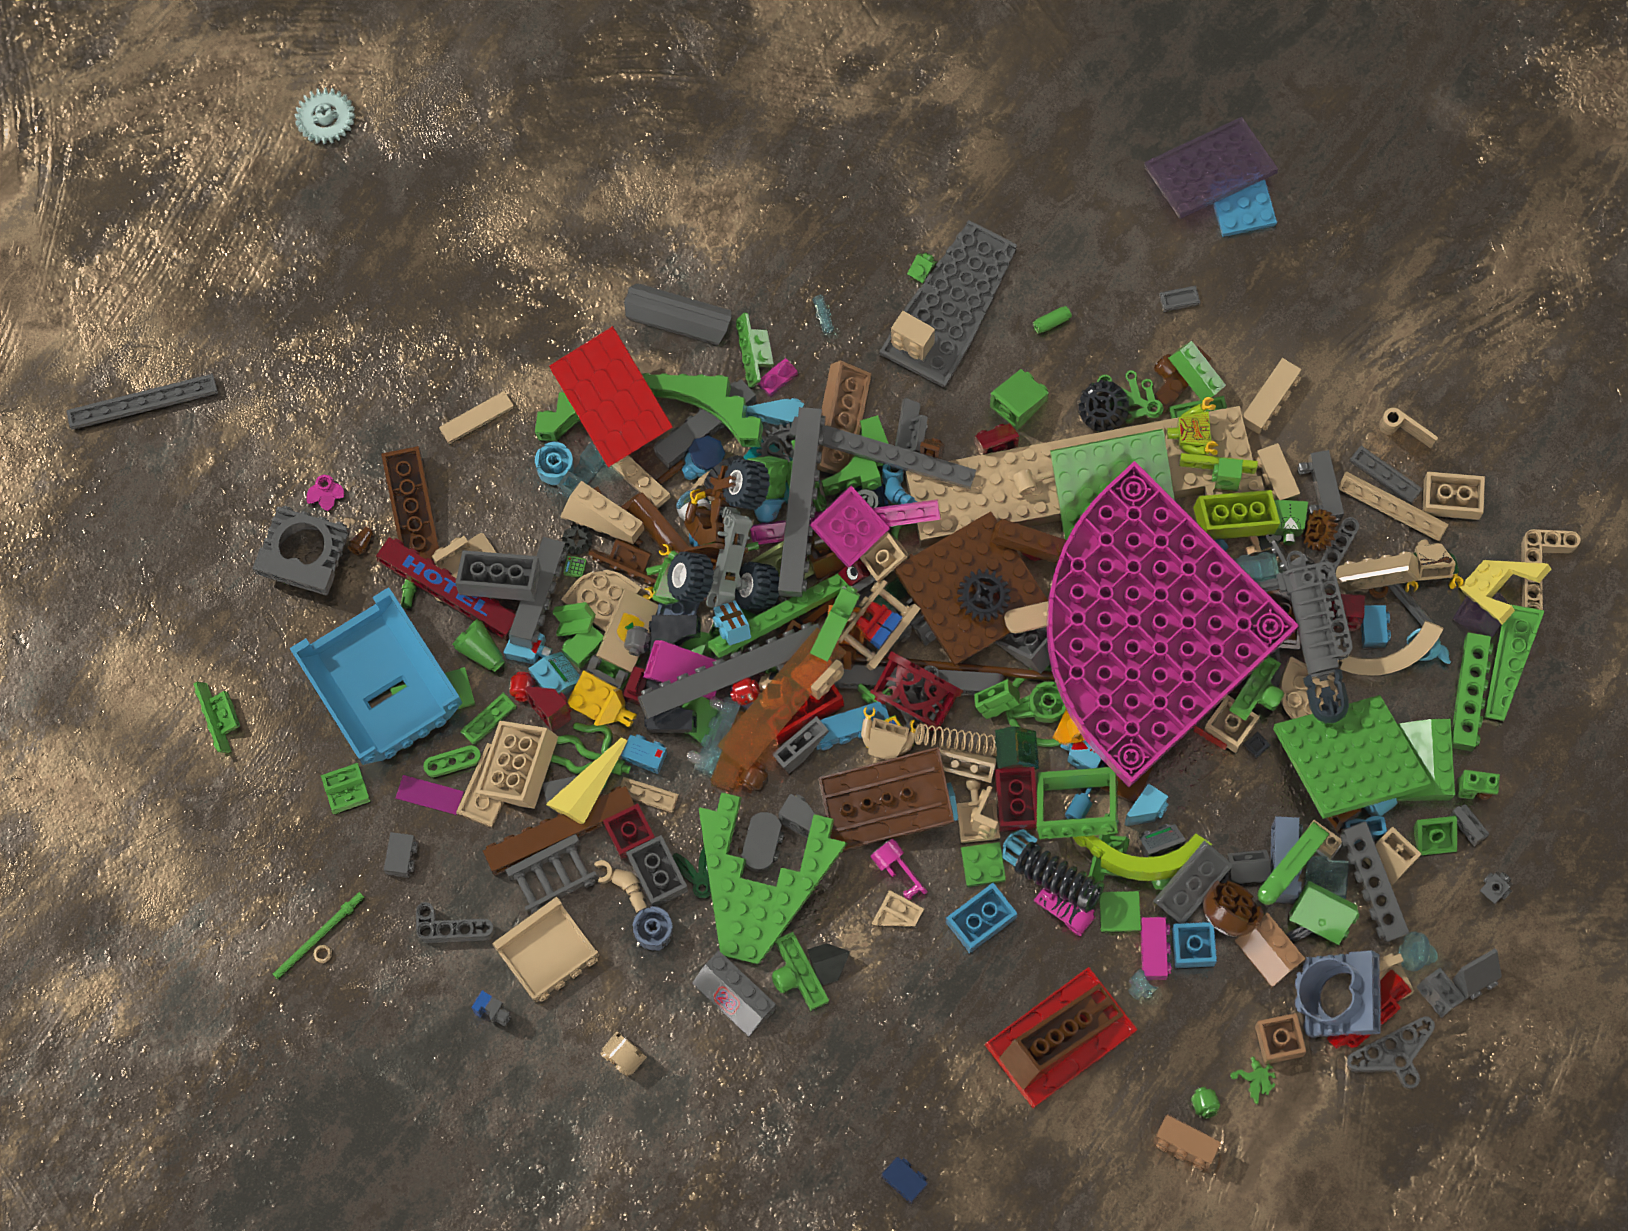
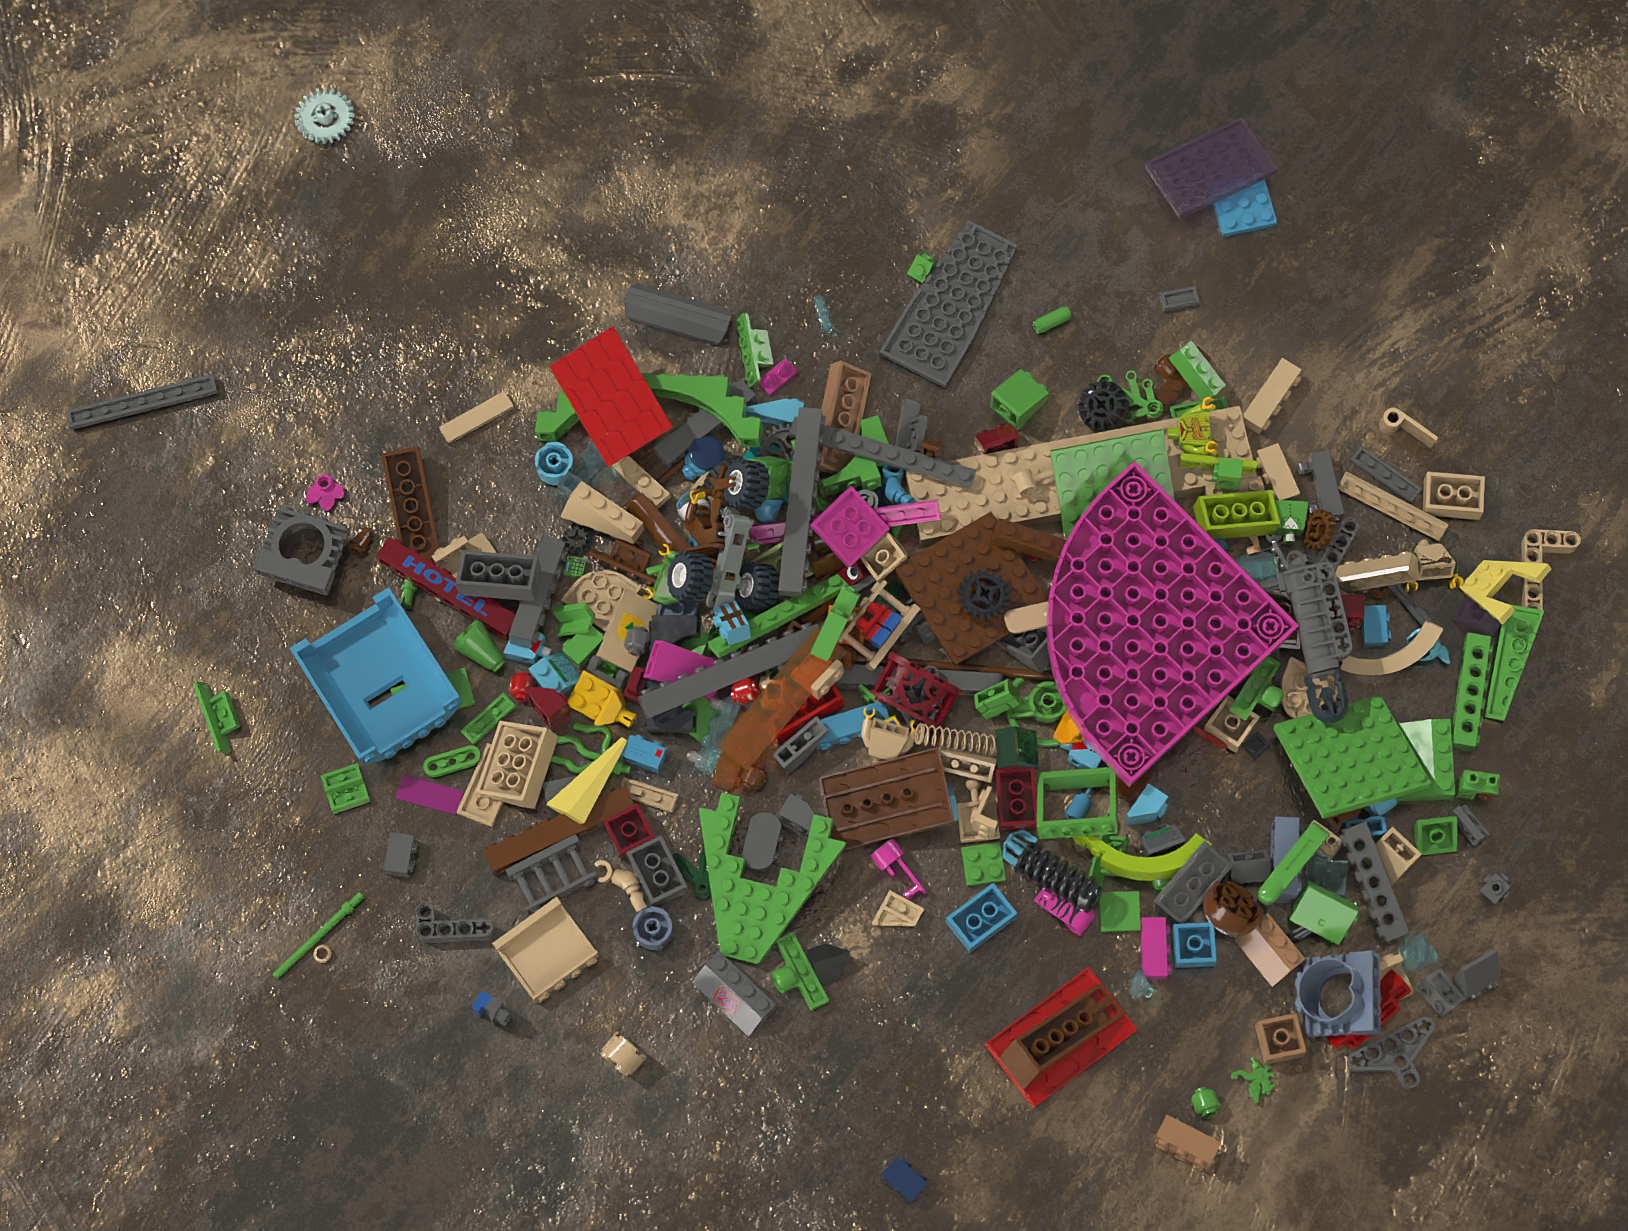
(912, 336): tan brick -> none

